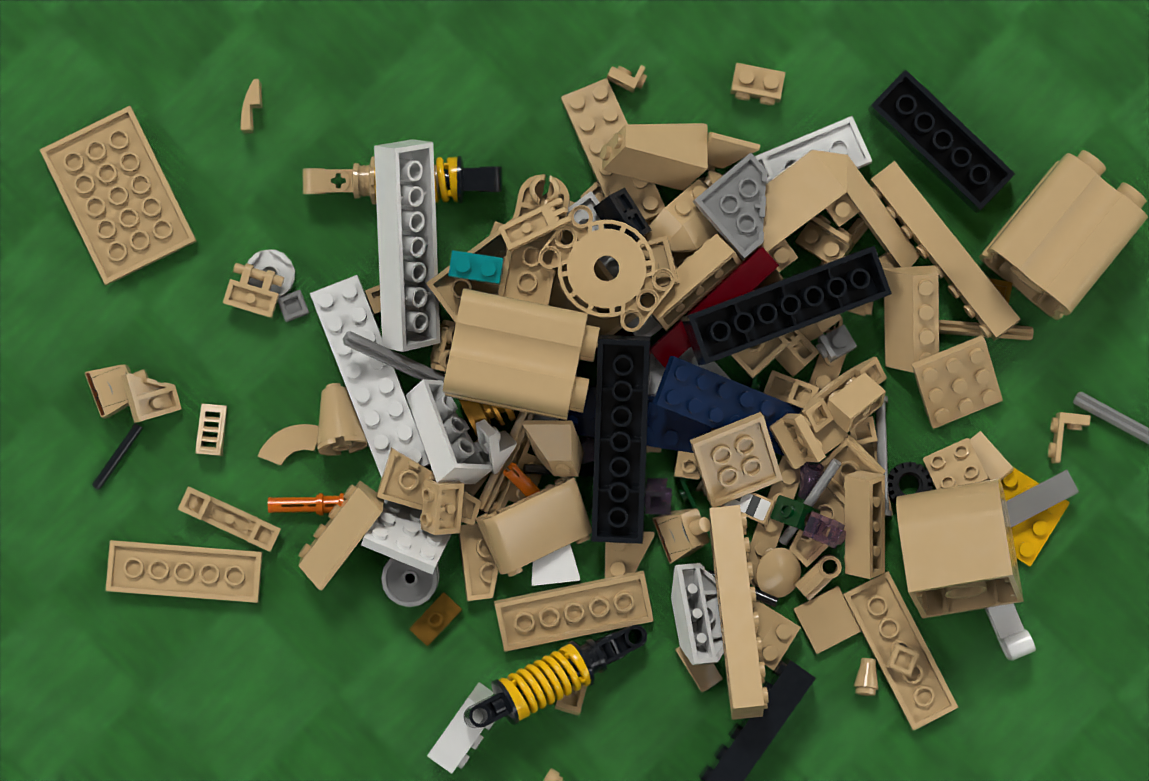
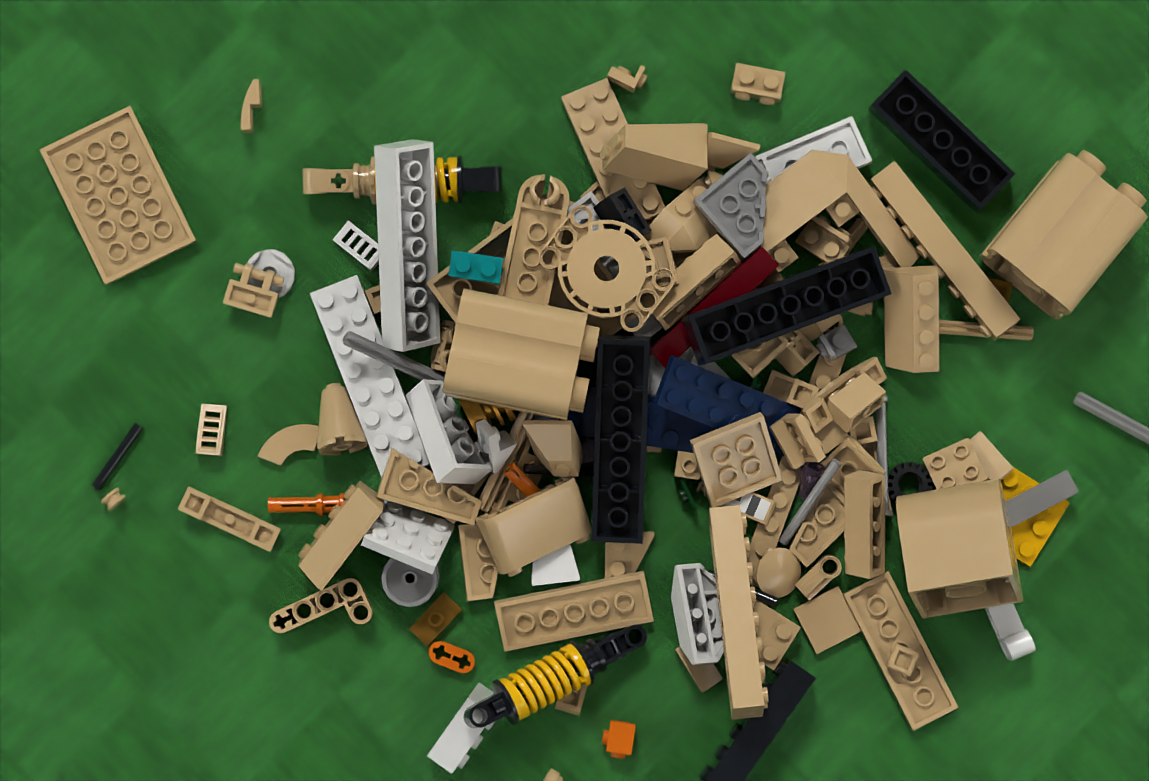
(109, 389): tan torso -> none
(113, 499): none -> tan bush
(149, 397): tan wing -> none
(184, 571): tan plate -> none
(293, 306): light grey tile -> none
(319, 609): none -> tan beam
(374, 260): none -> white slope
(442, 507): tan bracket -> none
(454, 651): none -> orange beam
(534, 224): tan hinge -> none
(619, 738): none -> orange brick
(658, 496): clear purple brick -> none
(682, 532): tan torso -> none
(791, 512): dark green bracket -> none
(818, 526): brick -> none
(866, 679): tan cone -> none
(957, 382): tan plate -> none
(1073, 422): tan bracket -> none

